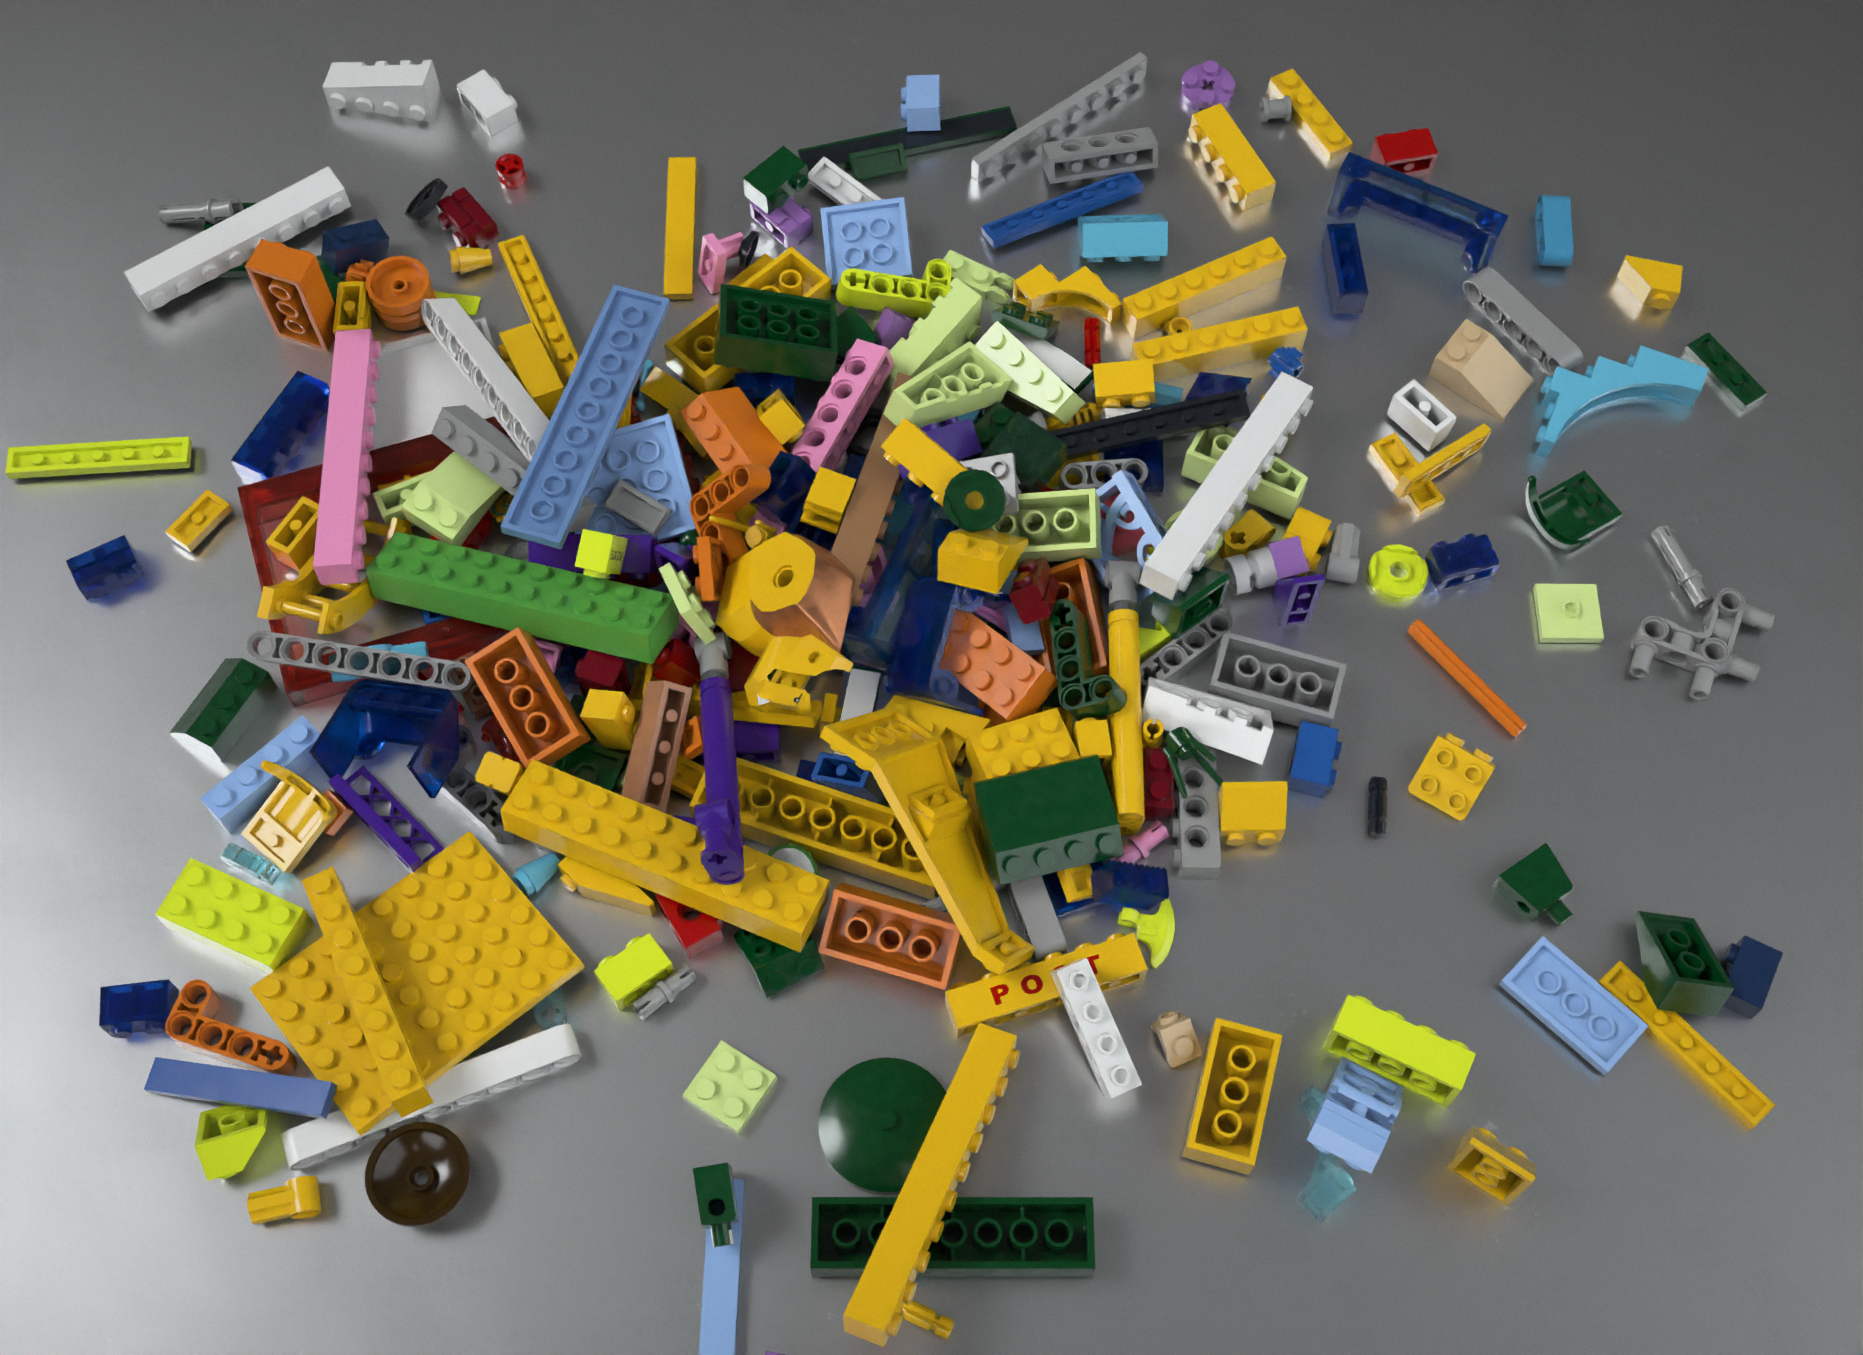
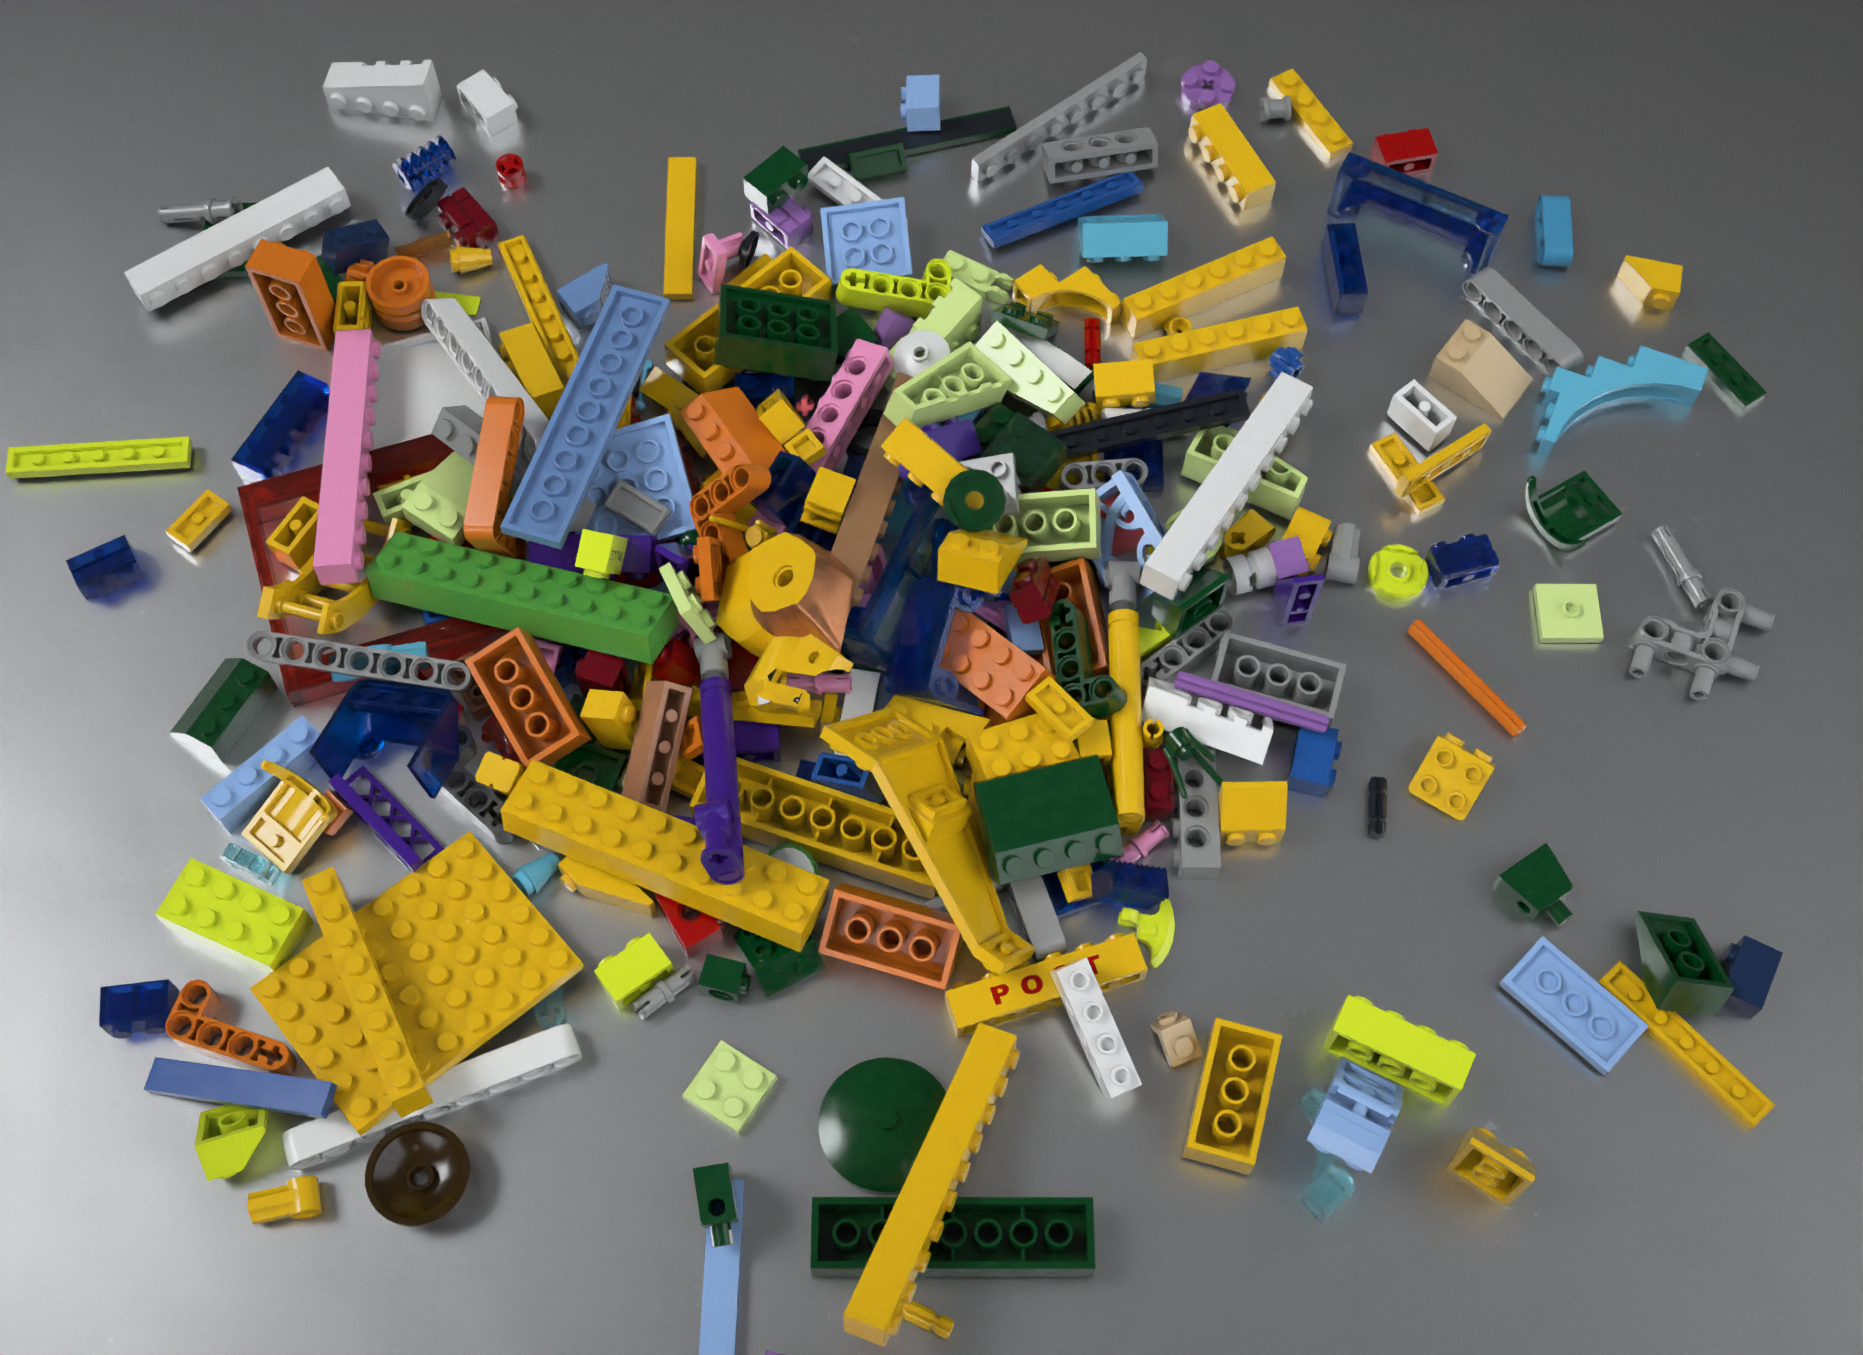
(424, 163): none -> clear blue piece
(425, 246): none -> clear orange axle
(494, 478): none -> orange beam
(586, 296): none -> medium blue slope
(723, 979): none -> dark green brick
(805, 405): none -> coral axle
(806, 446): none -> yellow plate
(821, 683): none -> bright pink pin
(923, 340): none -> white dish
(1059, 709): none -> yellow plate
(1251, 702): none -> medium lavender axle

